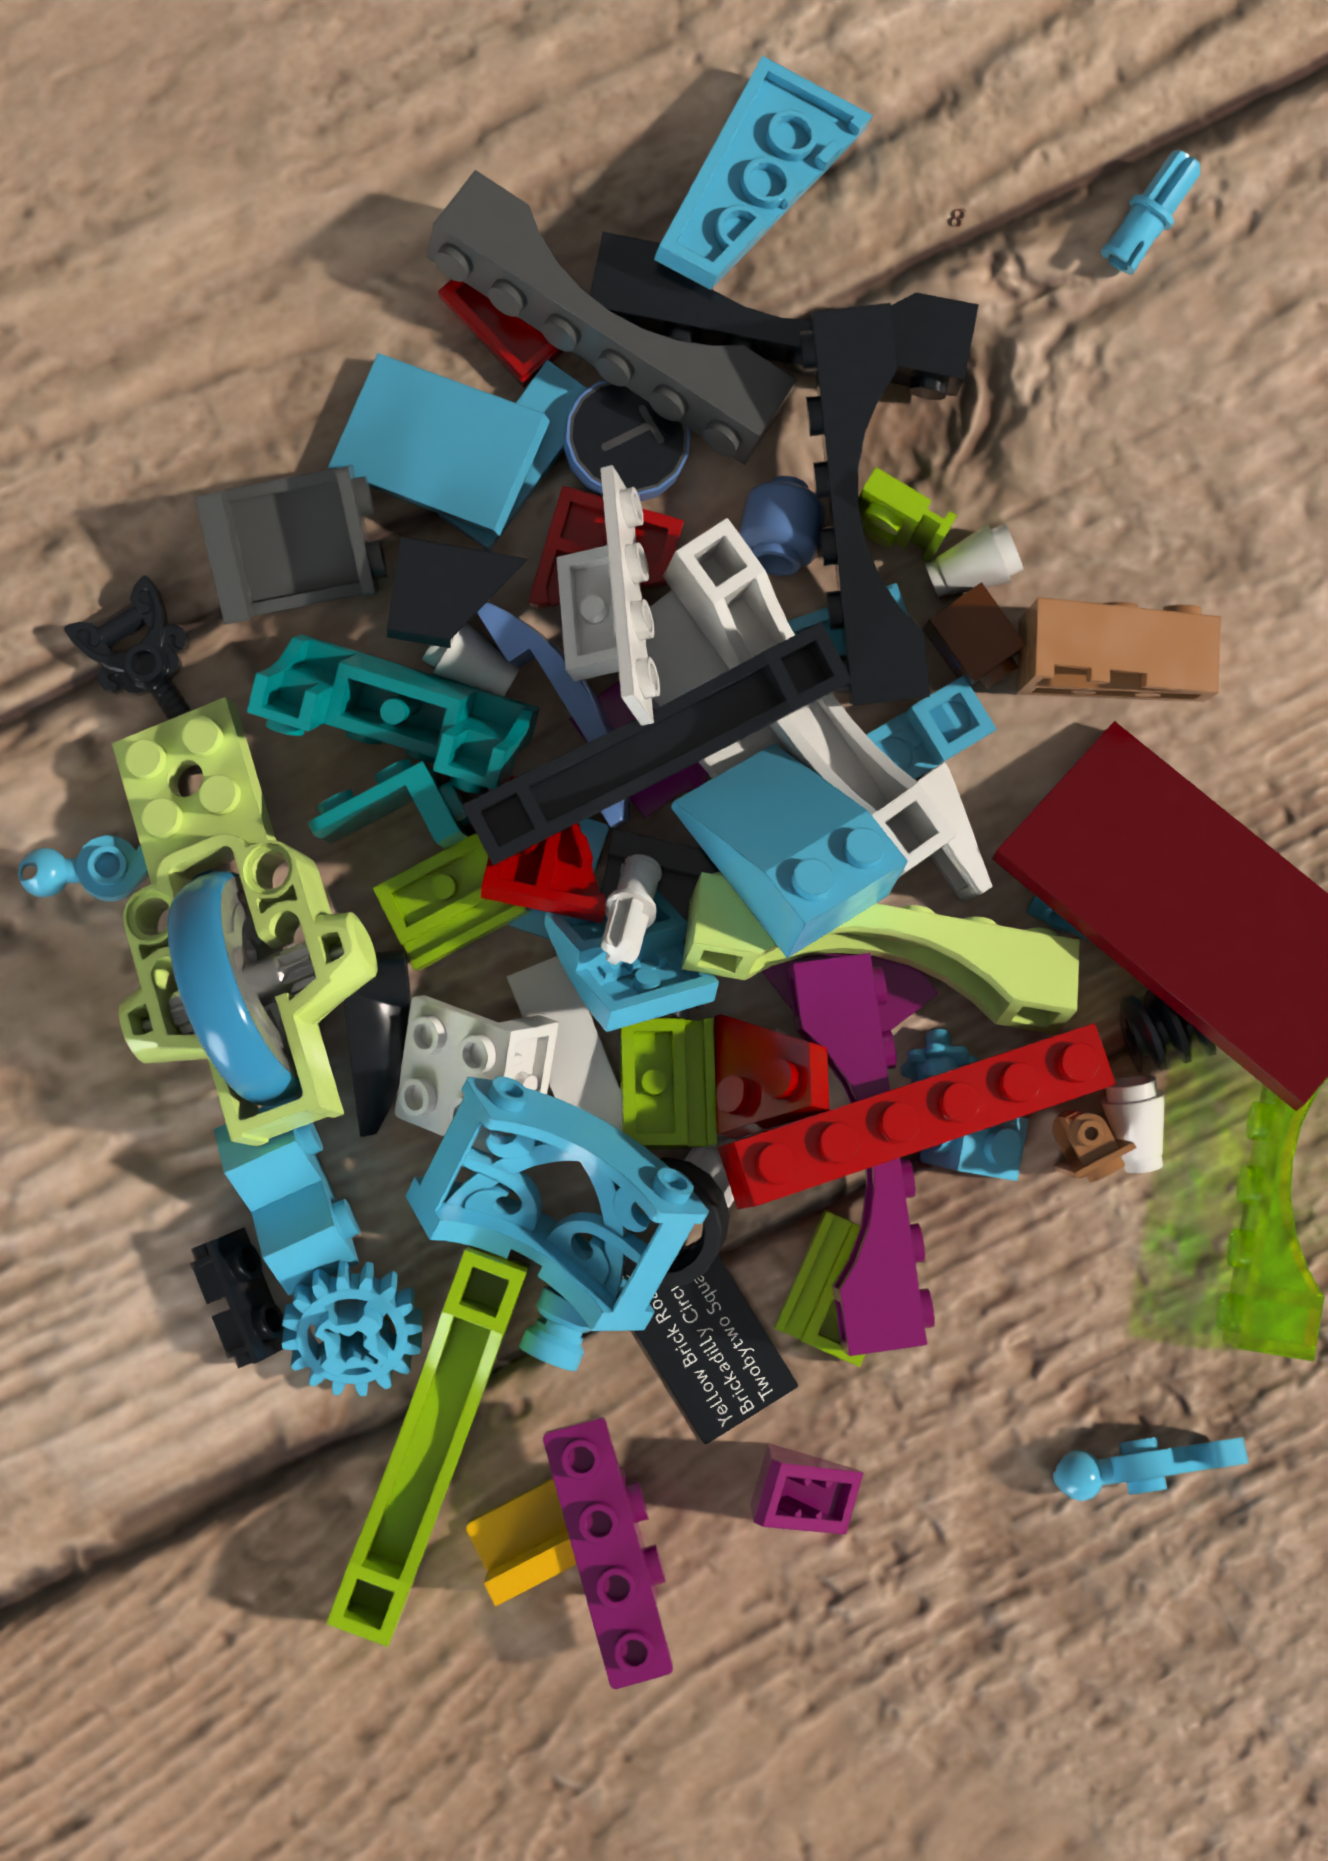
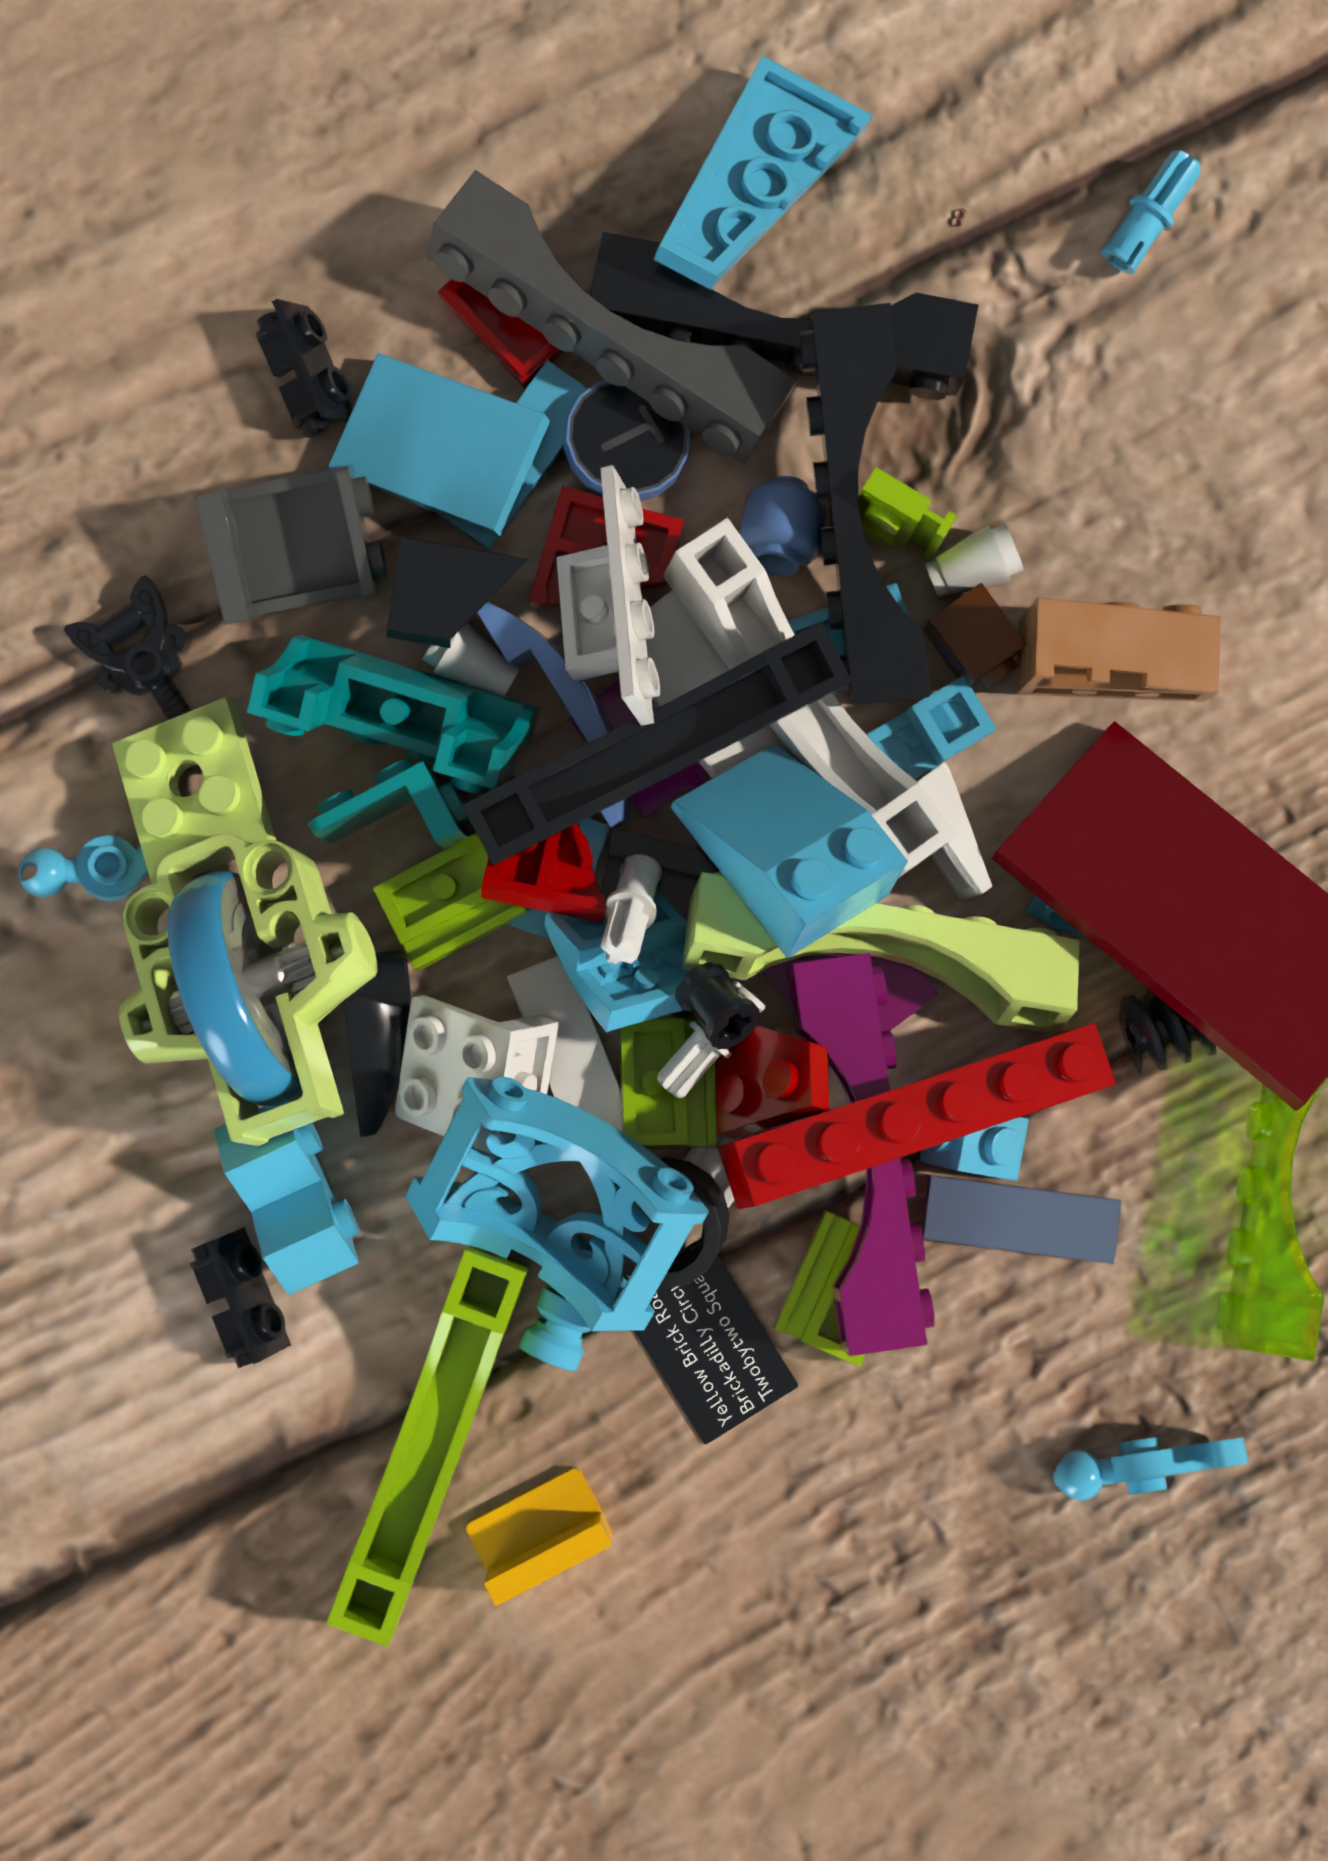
(296, 340): none -> black hinge
(352, 1328): medium azure gear -> none
(610, 1551): magenta bracket -> none
(696, 1055): none -> white axle
(717, 1005): none -> black bush
(804, 1492): magenta slope -> none
(935, 1057): medium azure plant -> none
(1021, 1219): none -> sand blue tile
(1088, 1146): medium nougat hinge -> none
(1137, 1115): white cone -> none

